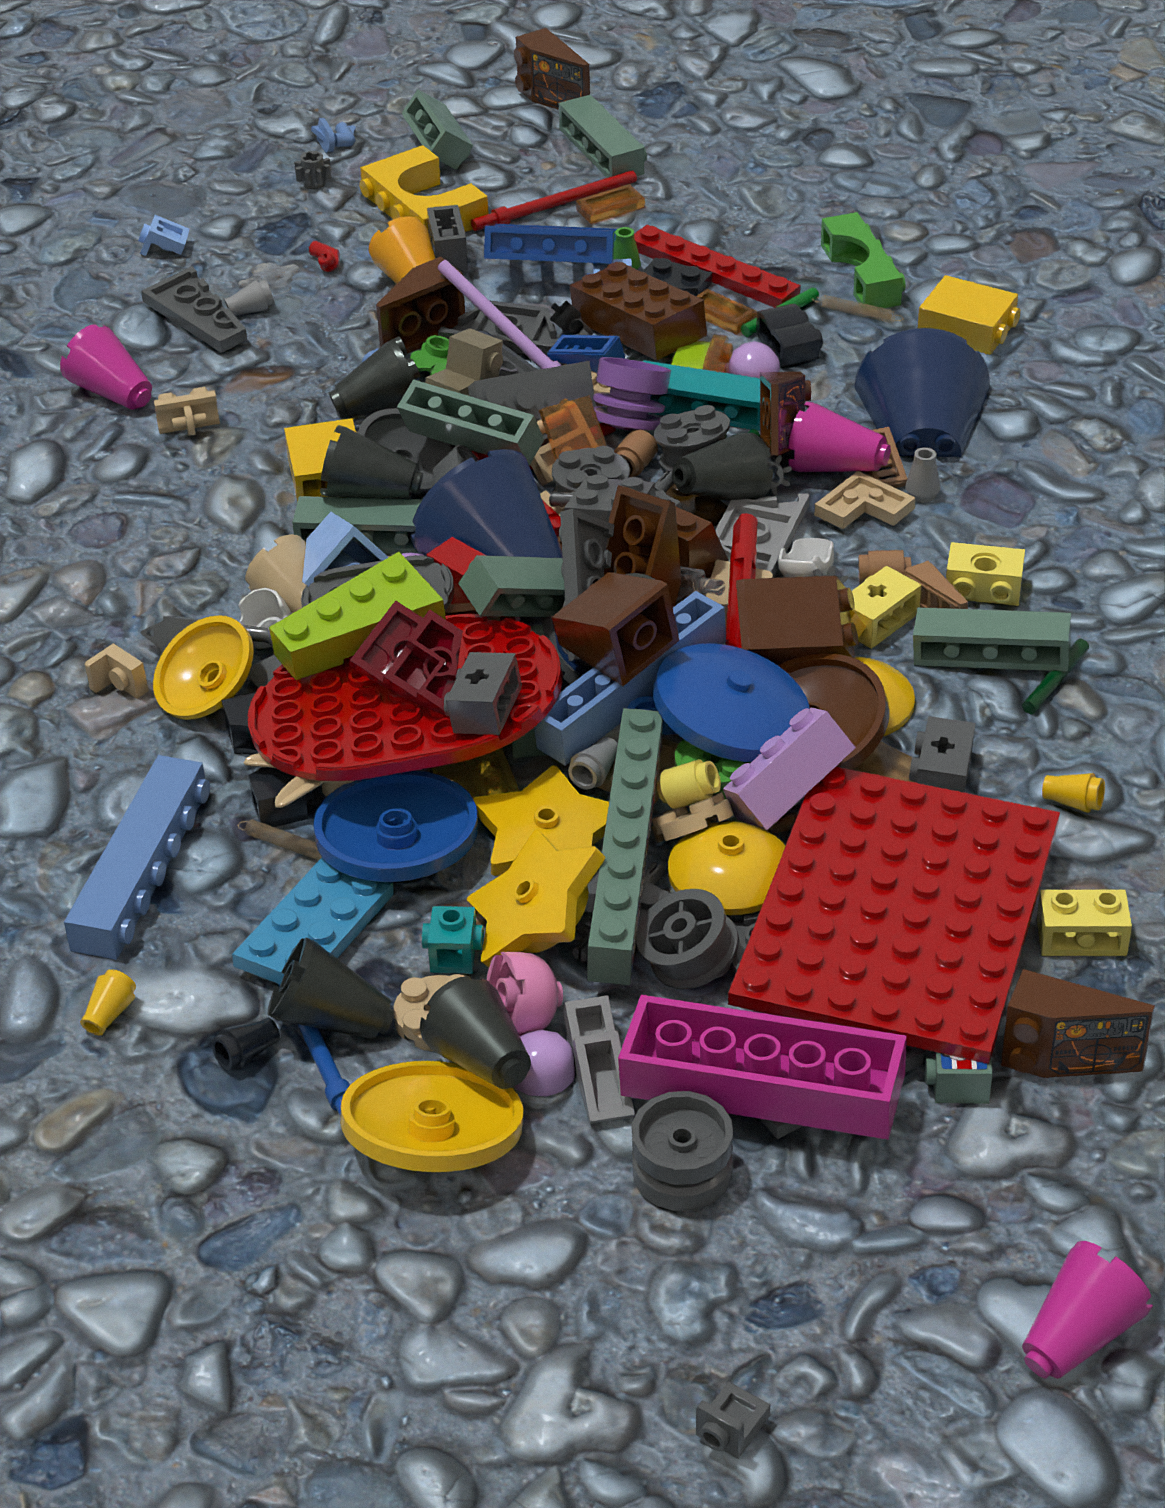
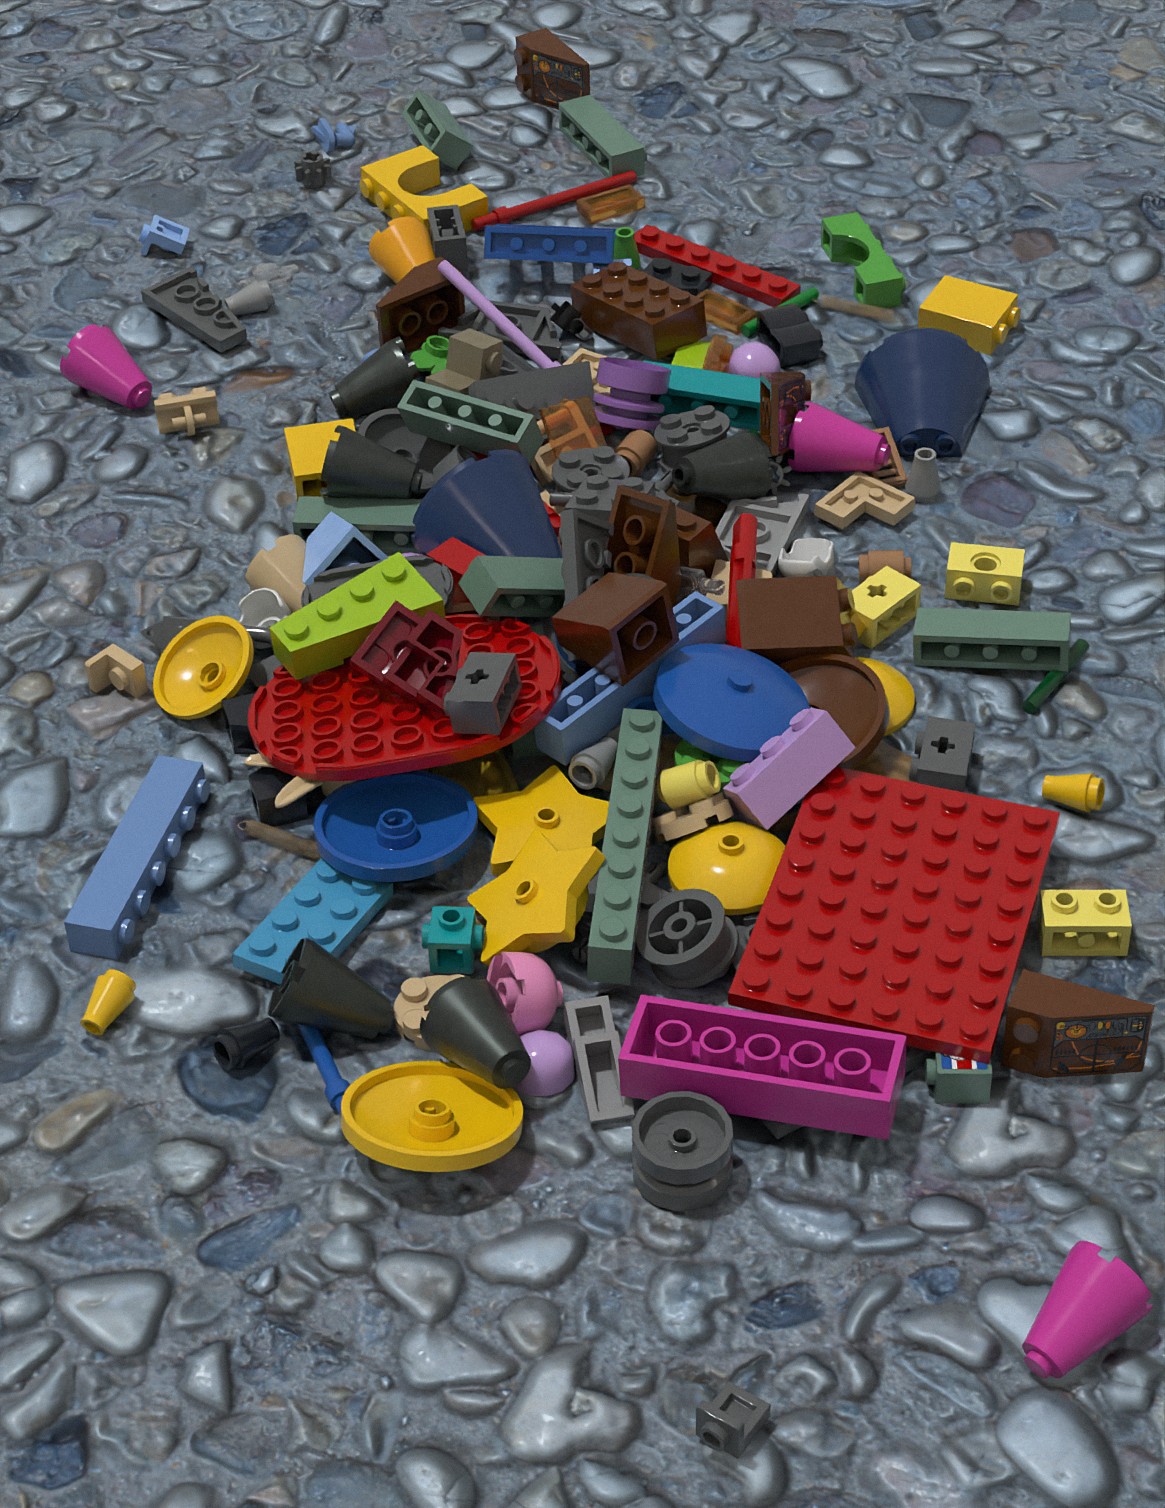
(327, 256): red arm -> none
(586, 348): blue slope -> none
(935, 588): medium nougat slope -> none

